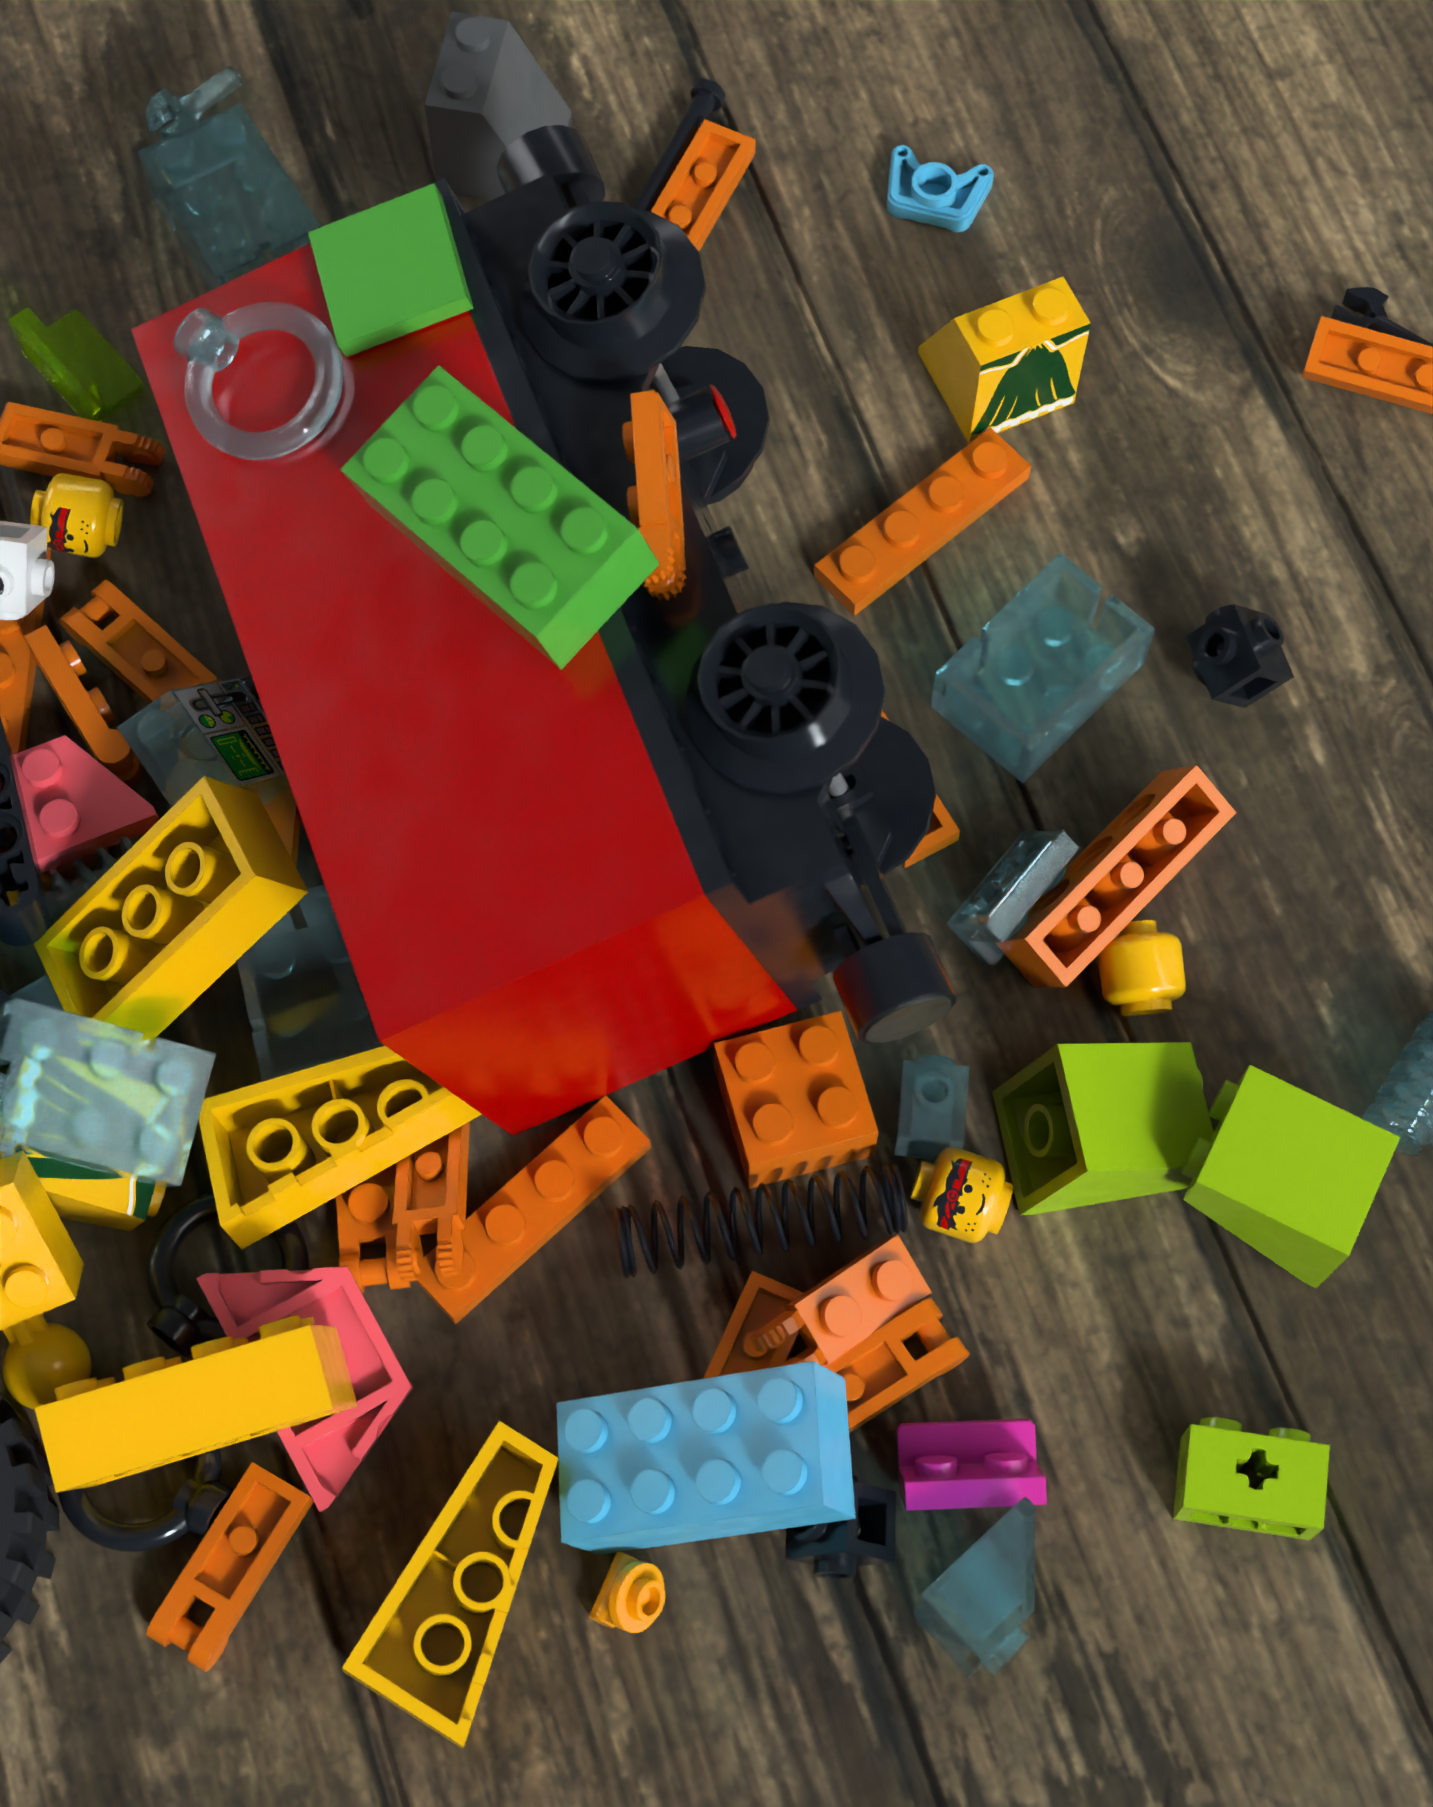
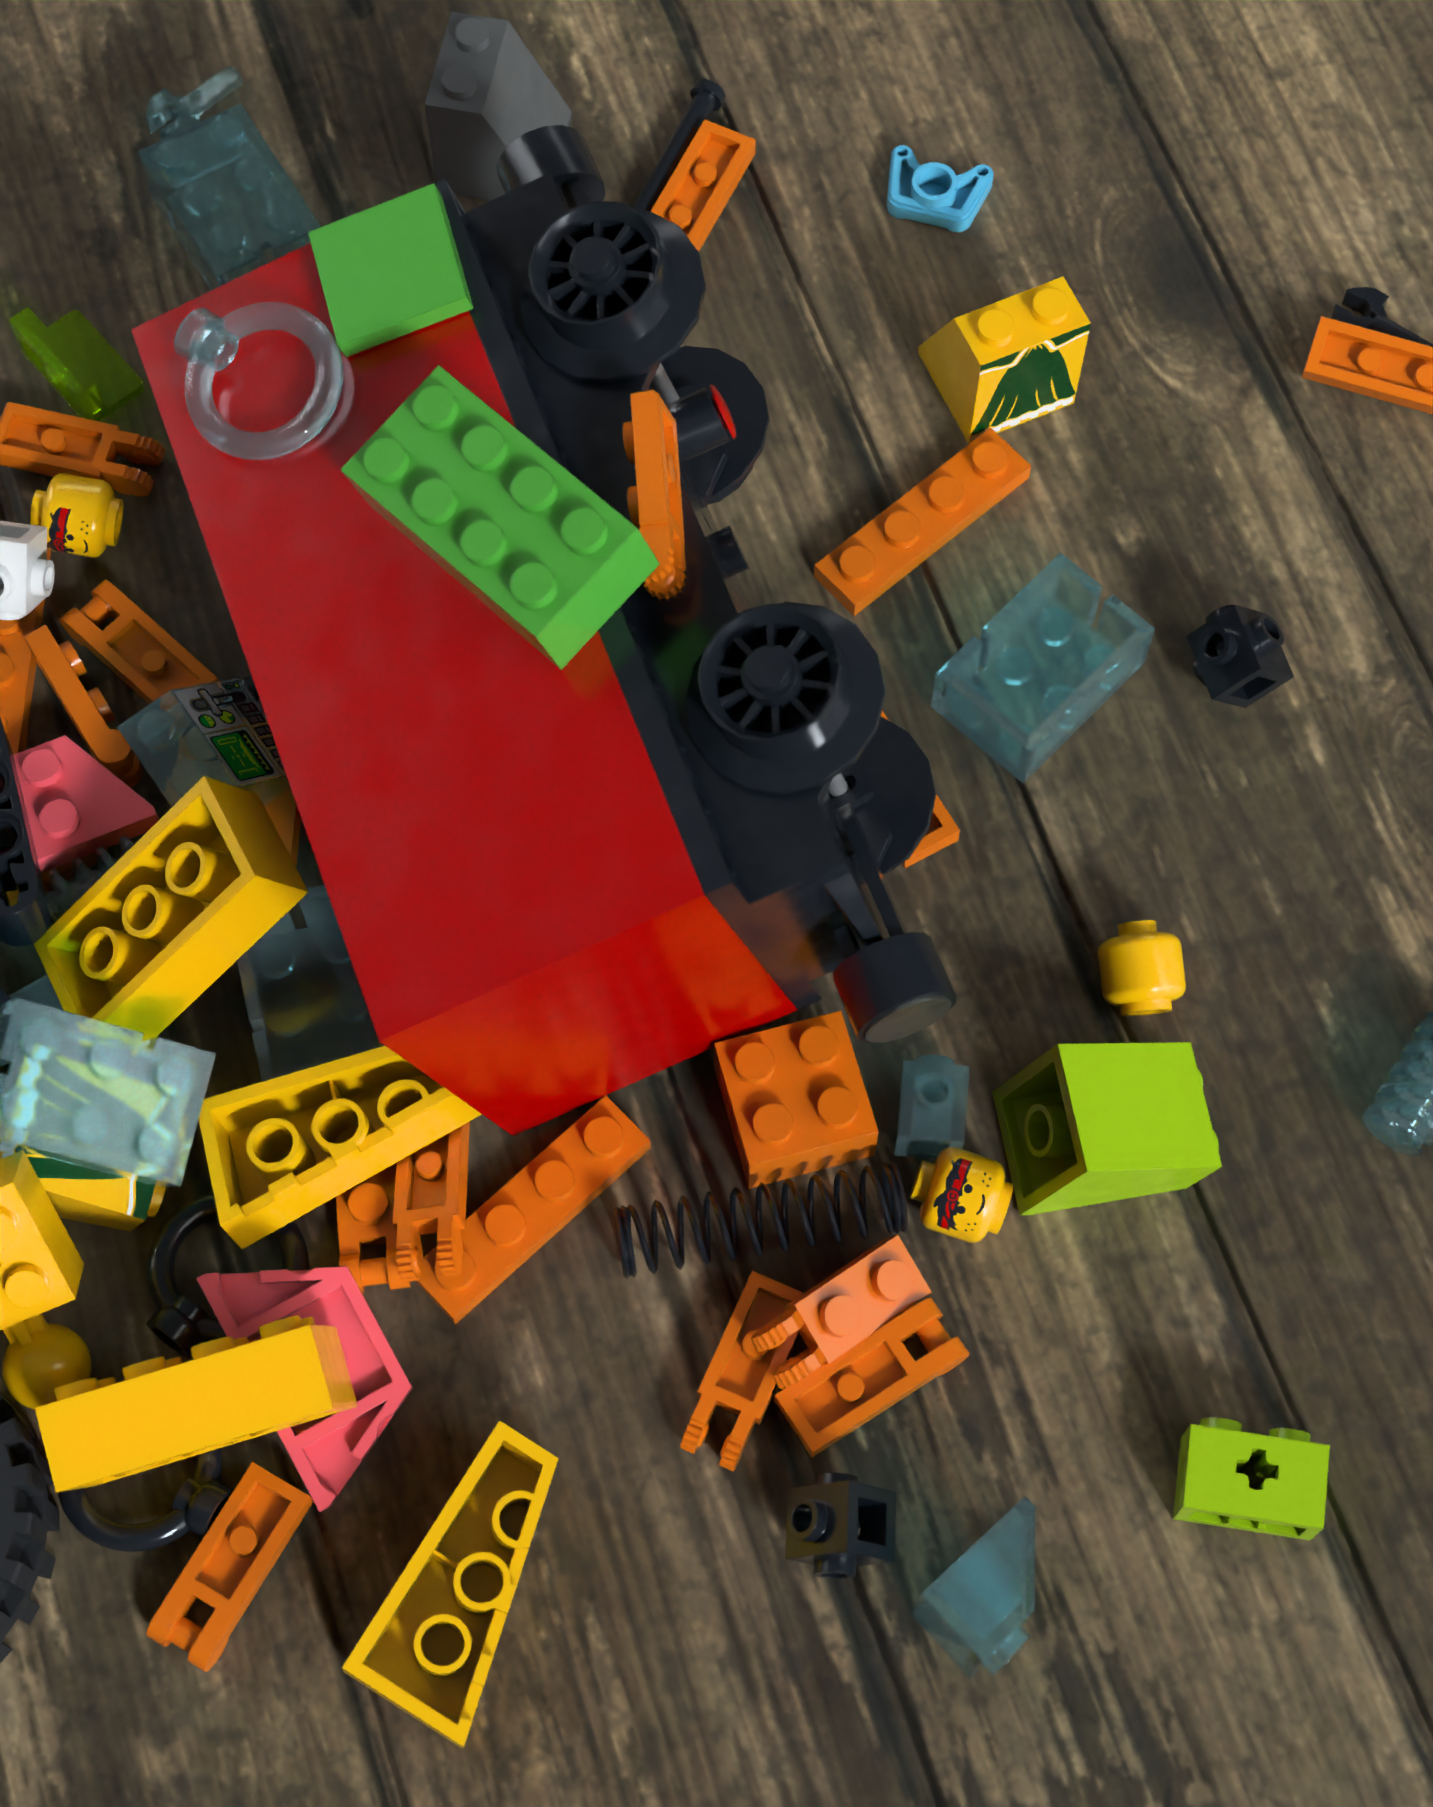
(629, 1595): light orange plate -> none
(705, 1459): medium azure brick -> none
(968, 1464): dark pink bracket -> none
(1008, 891): clear light blue bracket -> none
(1117, 876): orange brick -> none
(1288, 1173): lime slope -> none

